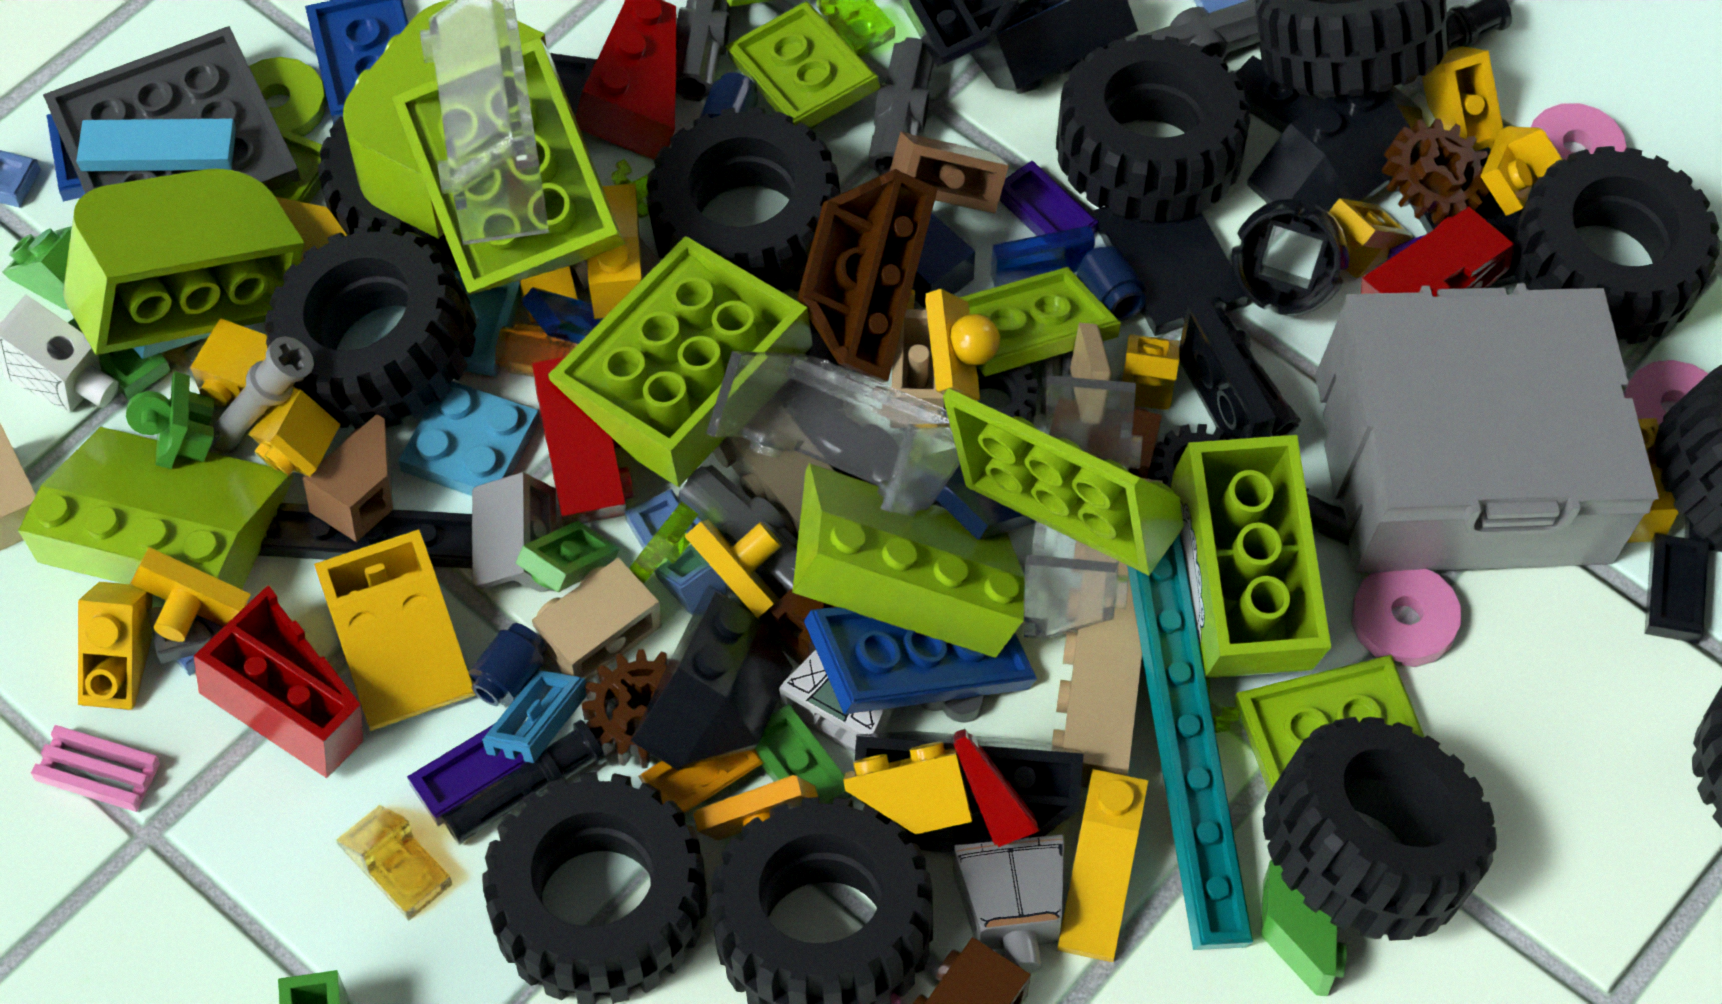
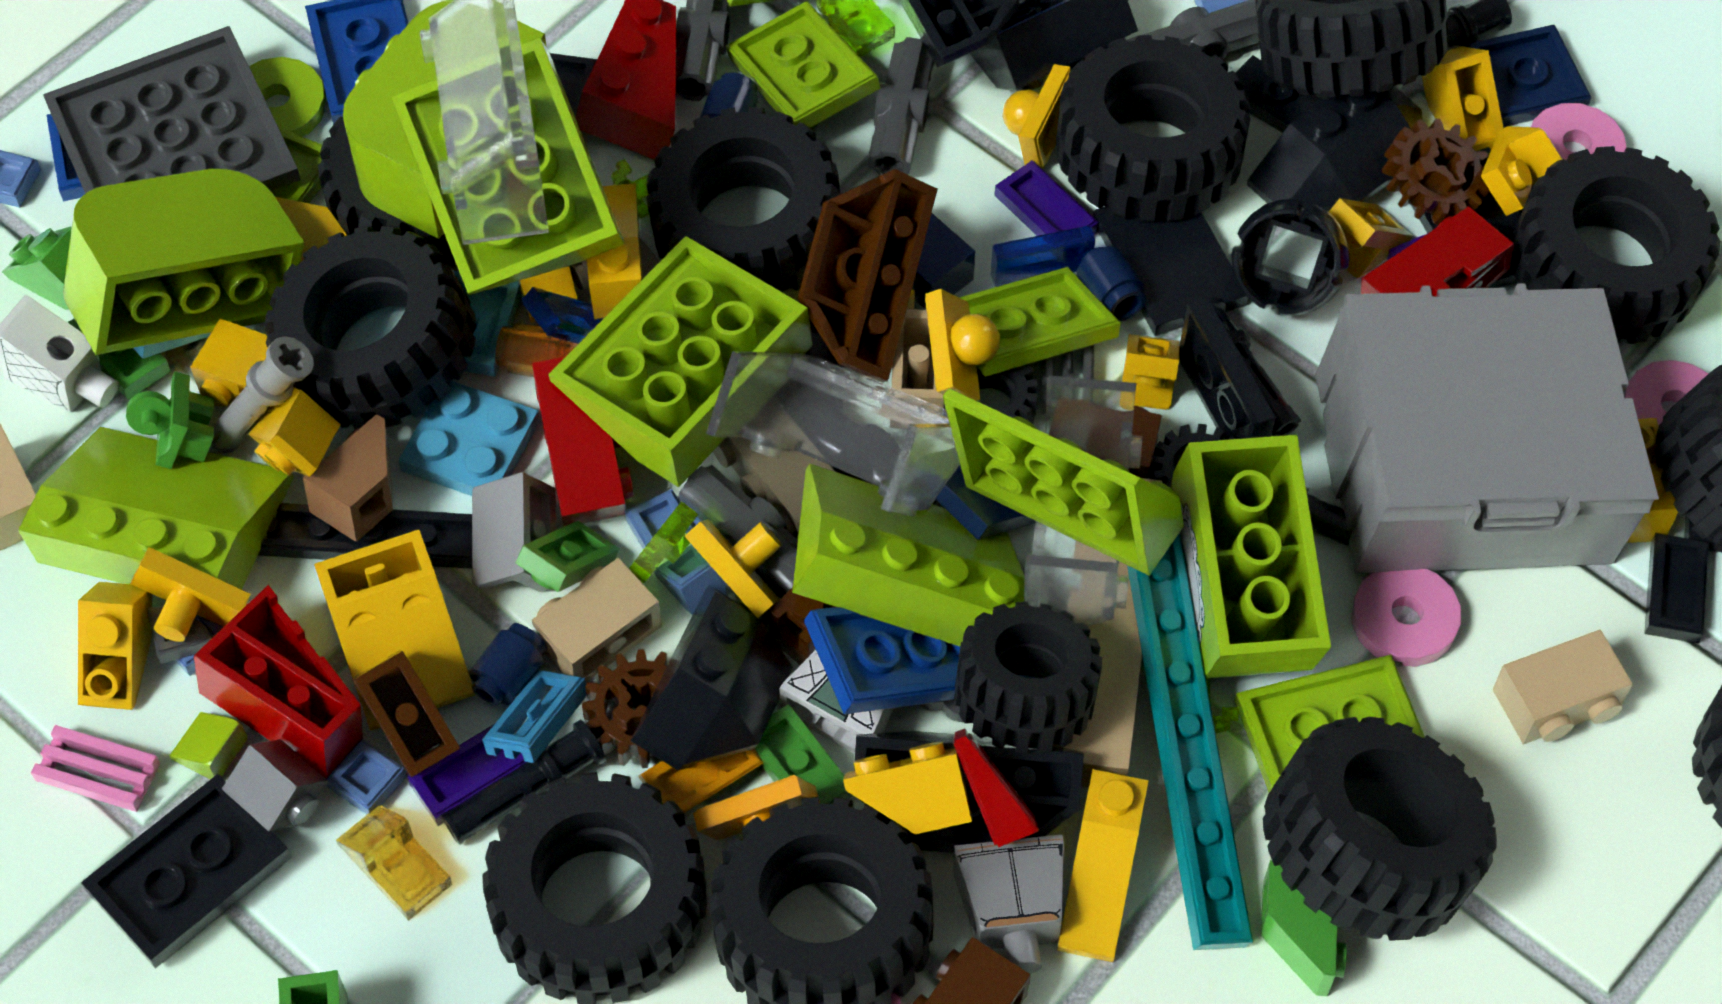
(156, 144): medium azure tile -> none
(185, 871): none -> black plate
(210, 744): none -> lime slope
(275, 785): none -> brick
(366, 777): none -> medium blue tile
(406, 713): none -> reddish brown brick
(959, 172): medium nougat brick -> none
(1019, 708): none -> black tyre
(1036, 115): none -> yellow tile
(1089, 354): tan tile -> none
(1532, 73): none -> dark blue tile
(1562, 688): none -> tan brick

